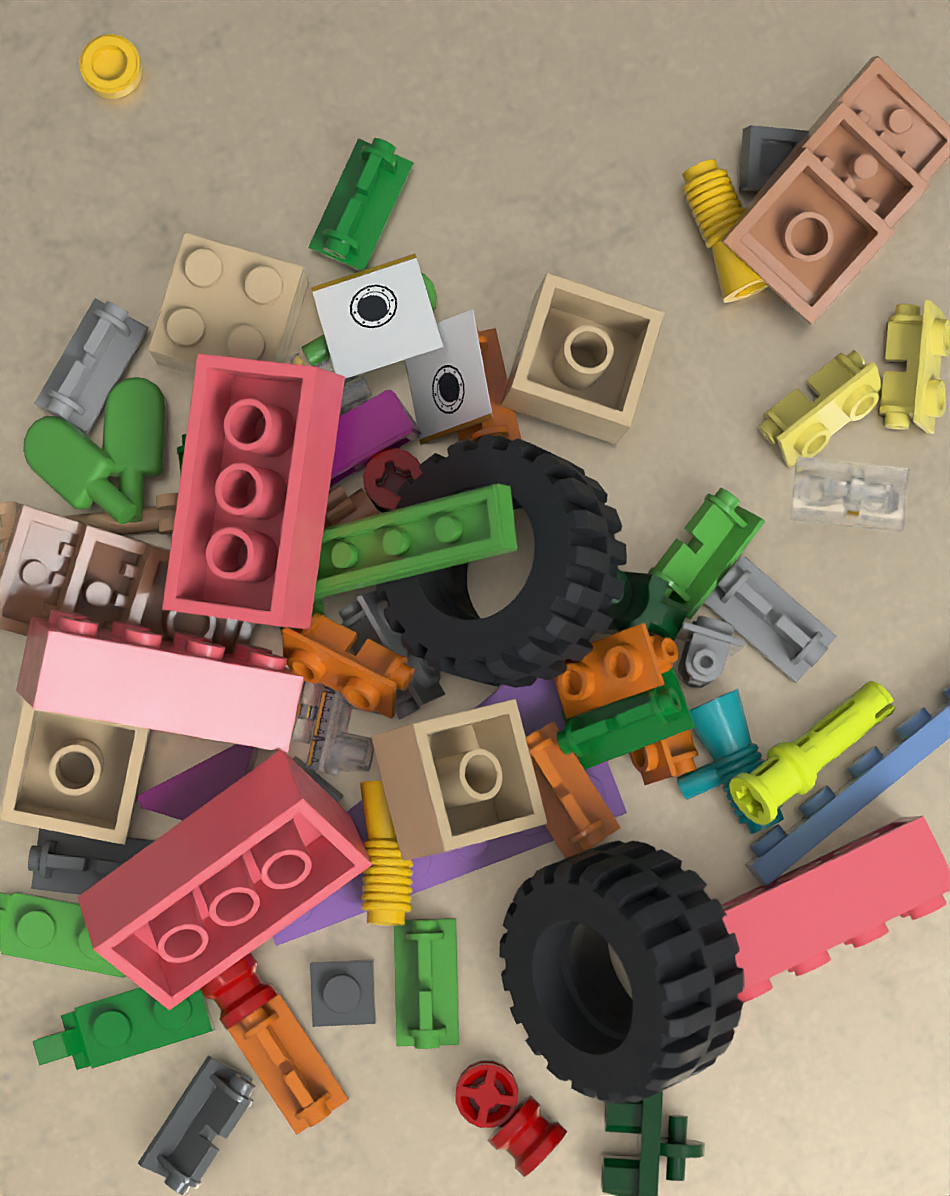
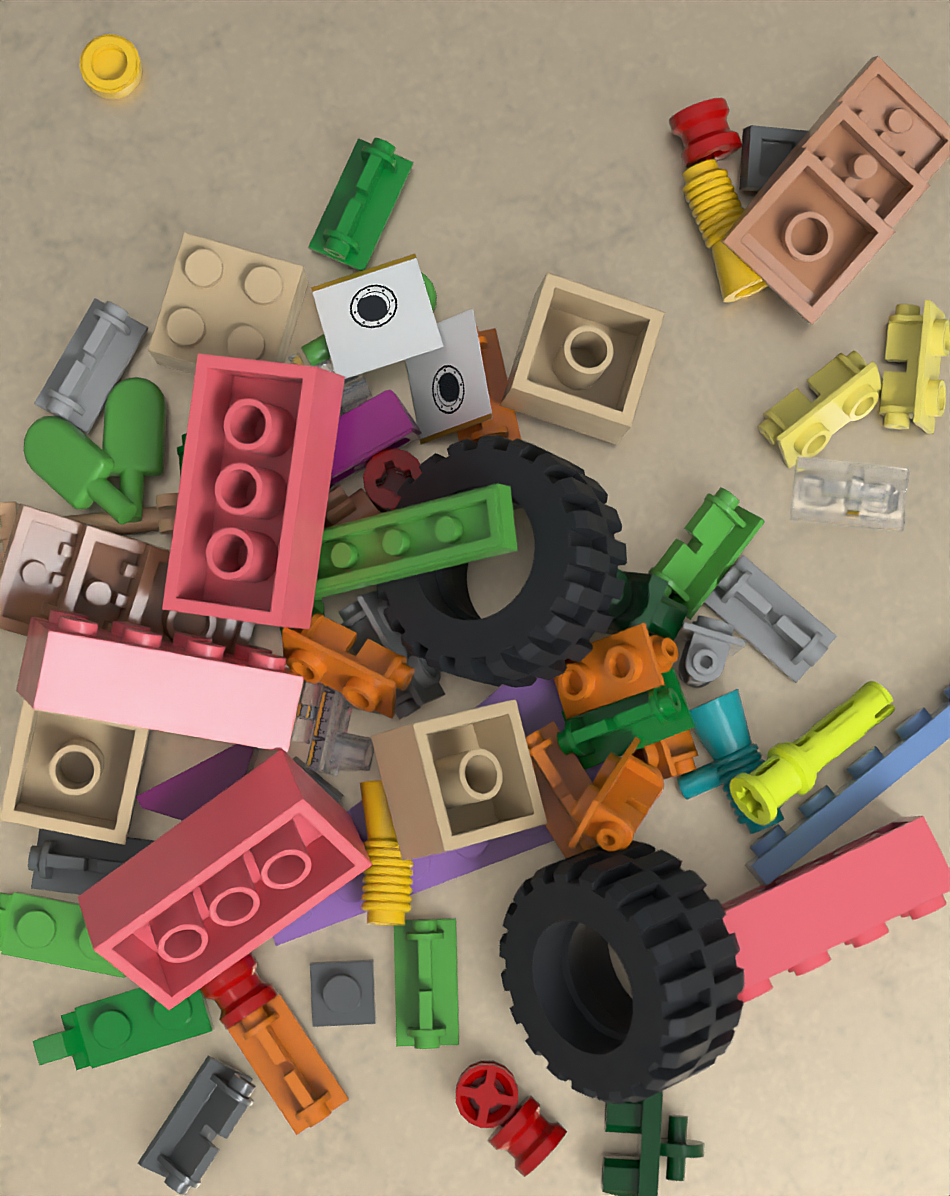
(617, 800): none -> orange hinge
(705, 132): none -> red wheel

